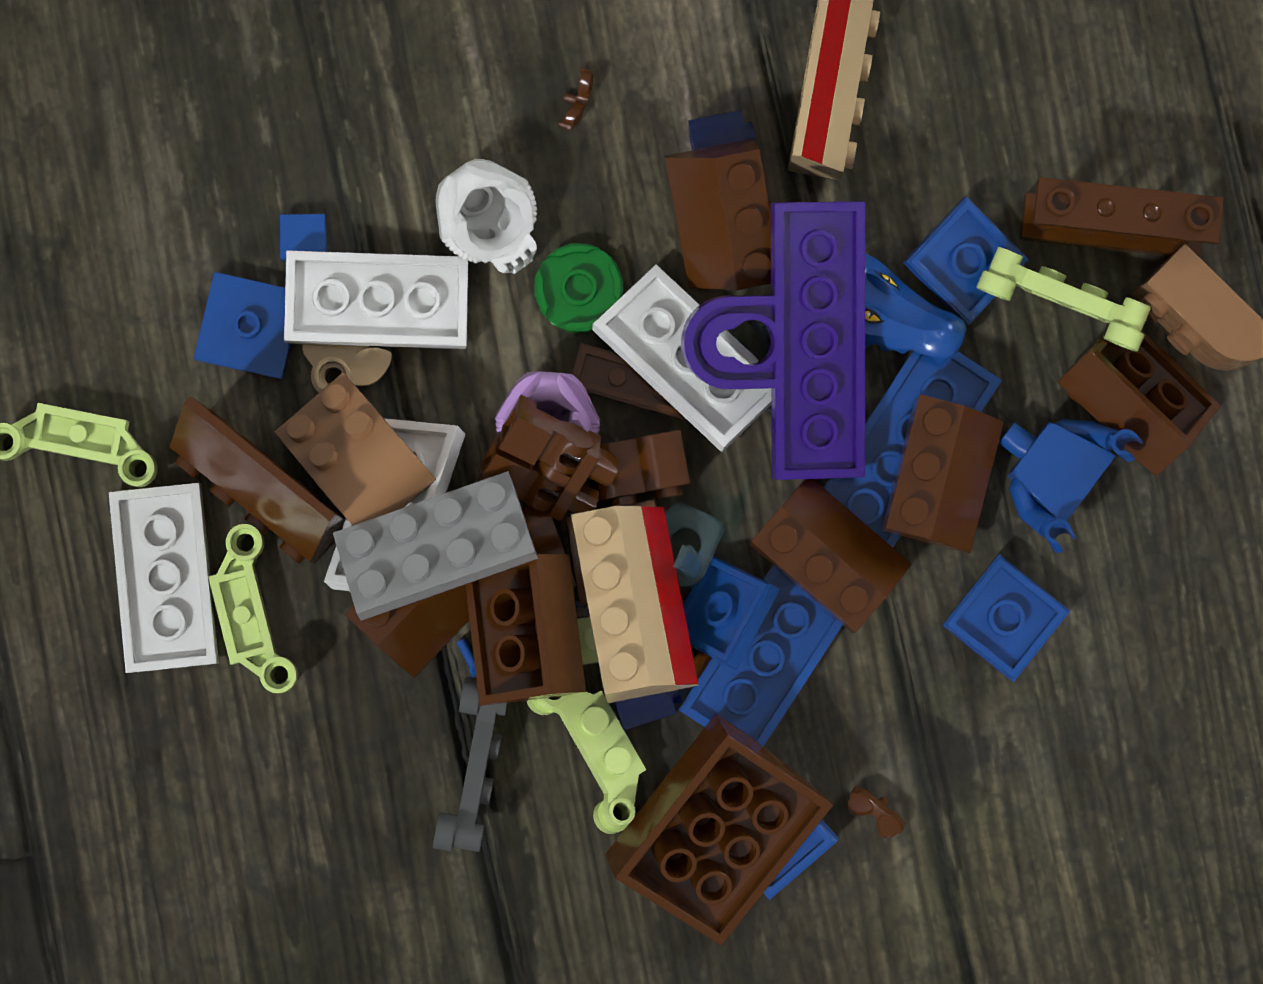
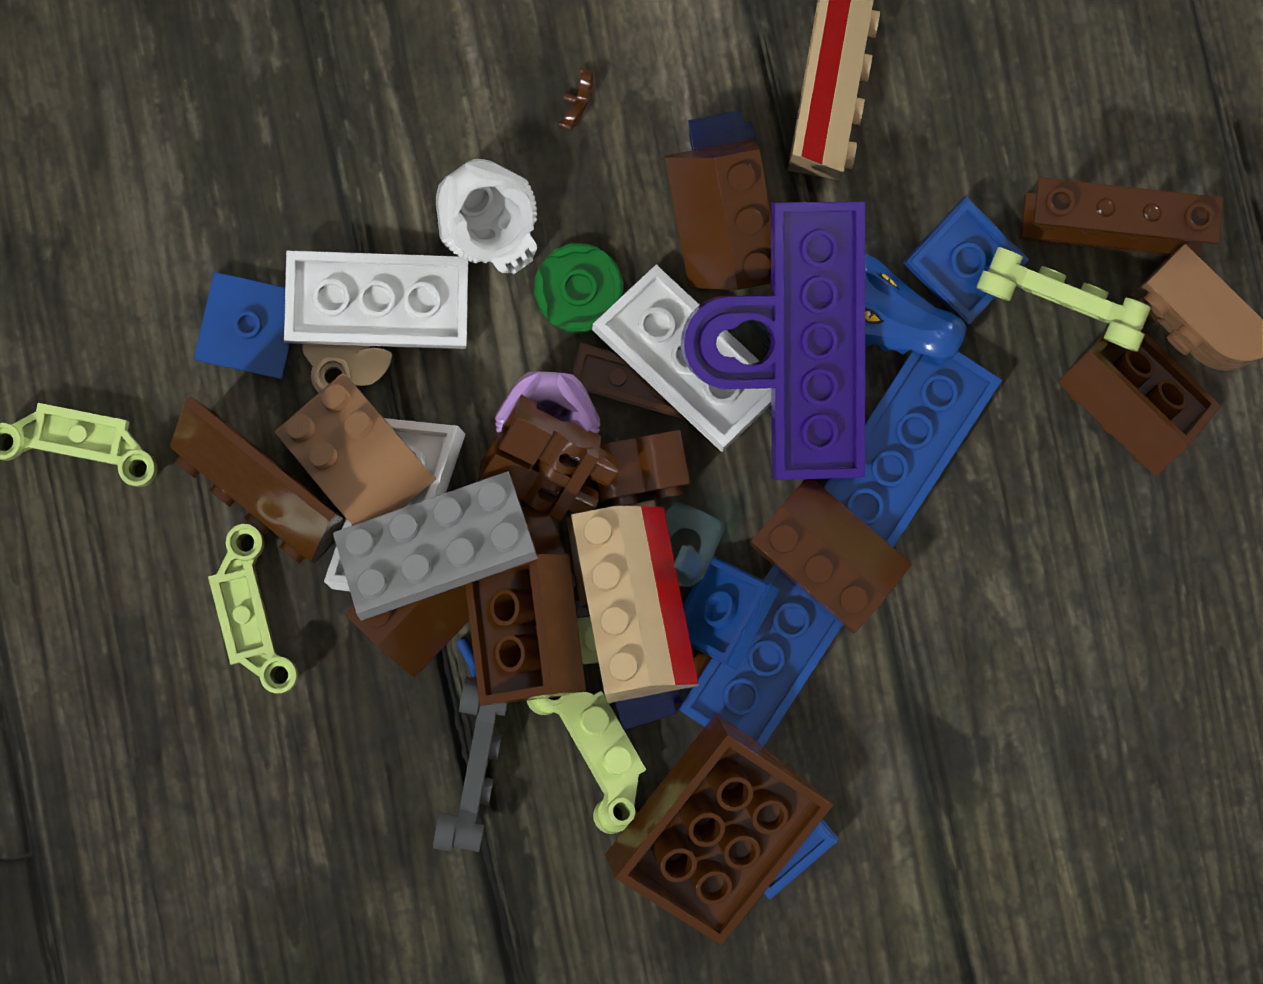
(163, 577): white plate -> none
(302, 233): blue tile -> none
(864, 803): reddish brown piece -> none
(942, 474): reddish brown slope -> none
(1005, 618): blue plate -> none
(1059, 470): blue torso -> none

